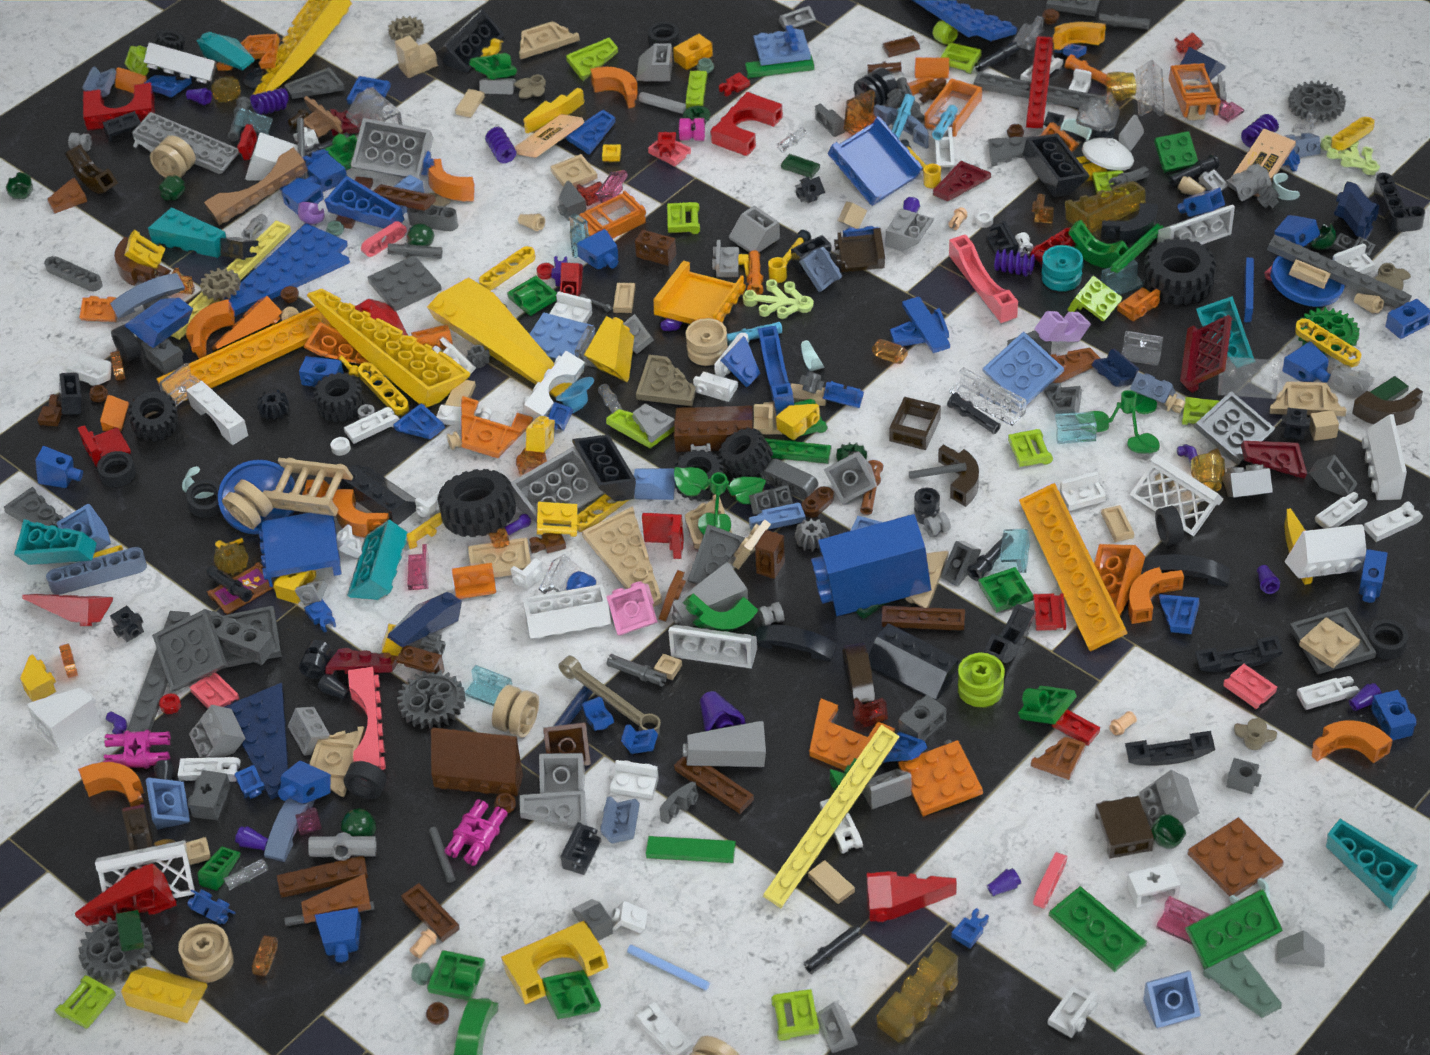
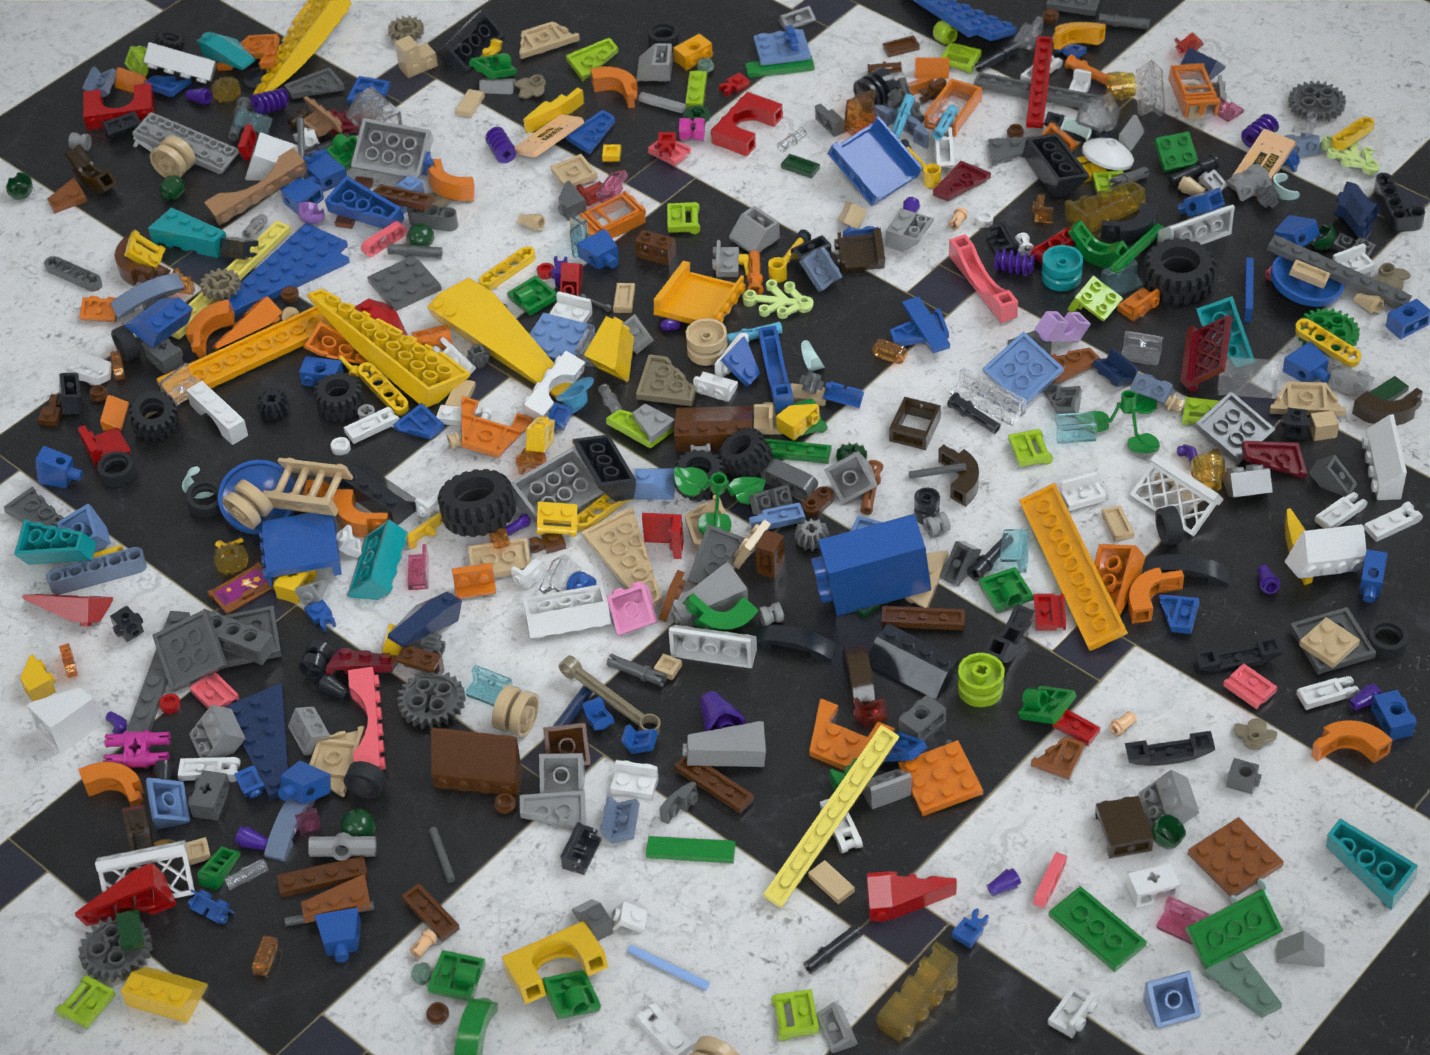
(206, 952): tan wheel -> none
(234, 586): black pin -> none
(335, 228): sand green plate -> none
(476, 832): dark pink pin -> none
(809, 189): black brick -> none

